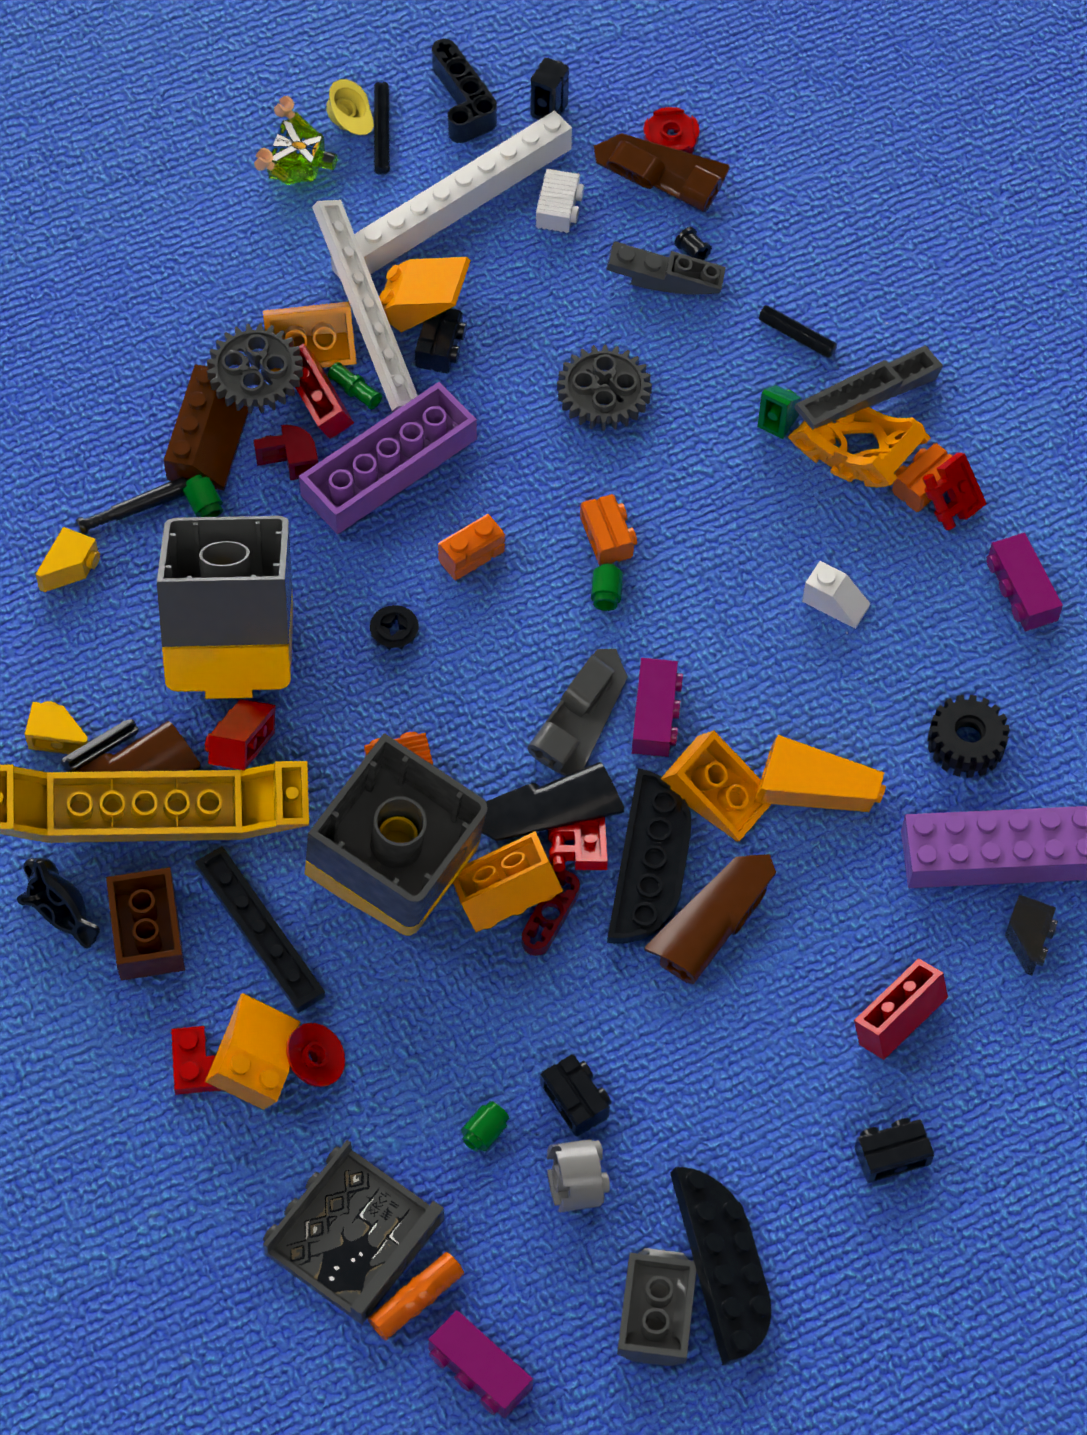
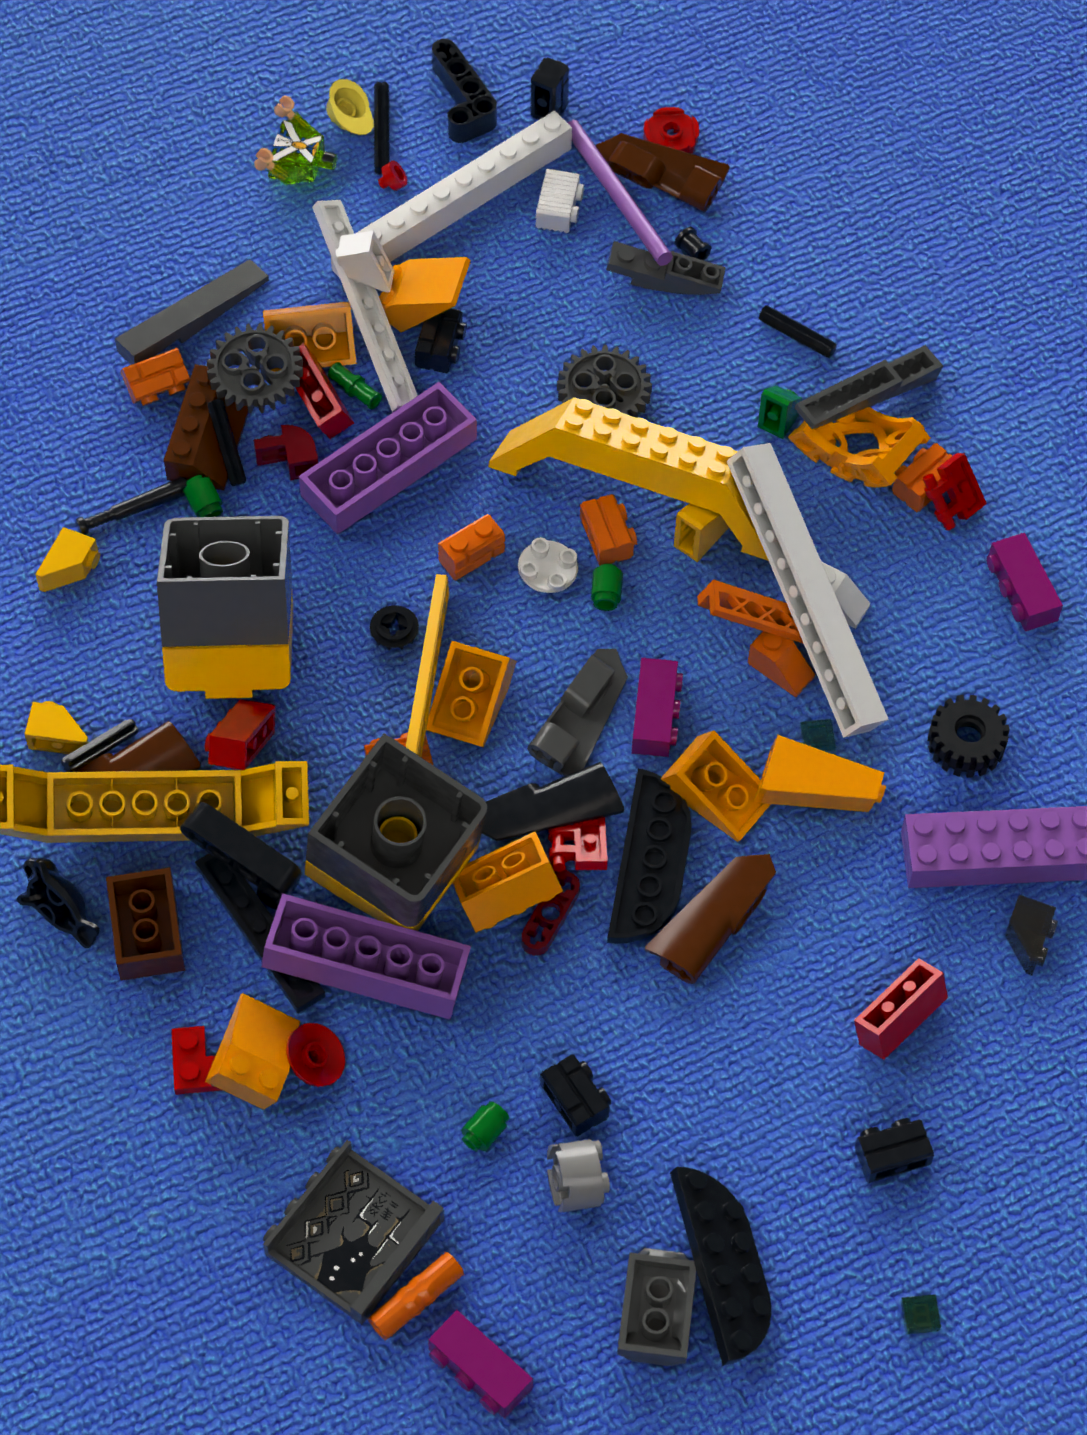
(155, 376): none -> orange brick
(190, 313): none -> dark grey slope
(226, 442): none -> black axle
(242, 853): none -> black beam
(365, 260): none -> white slope
(365, 956): none -> medium lavender brick
(393, 176): none -> red tile
(428, 665): none -> yellow tile
(470, 693): none -> light orange slope
(548, 566): none -> white dish
(620, 195): none -> medium lavender piece
(636, 454): none -> yellow slope
(697, 530): none -> yellow slope
(749, 609): none -> orange fence
(780, 662): none -> orange slope
(807, 590): none -> white brick
(818, 734): none -> tile
(920, 1314): none -> clear green tile

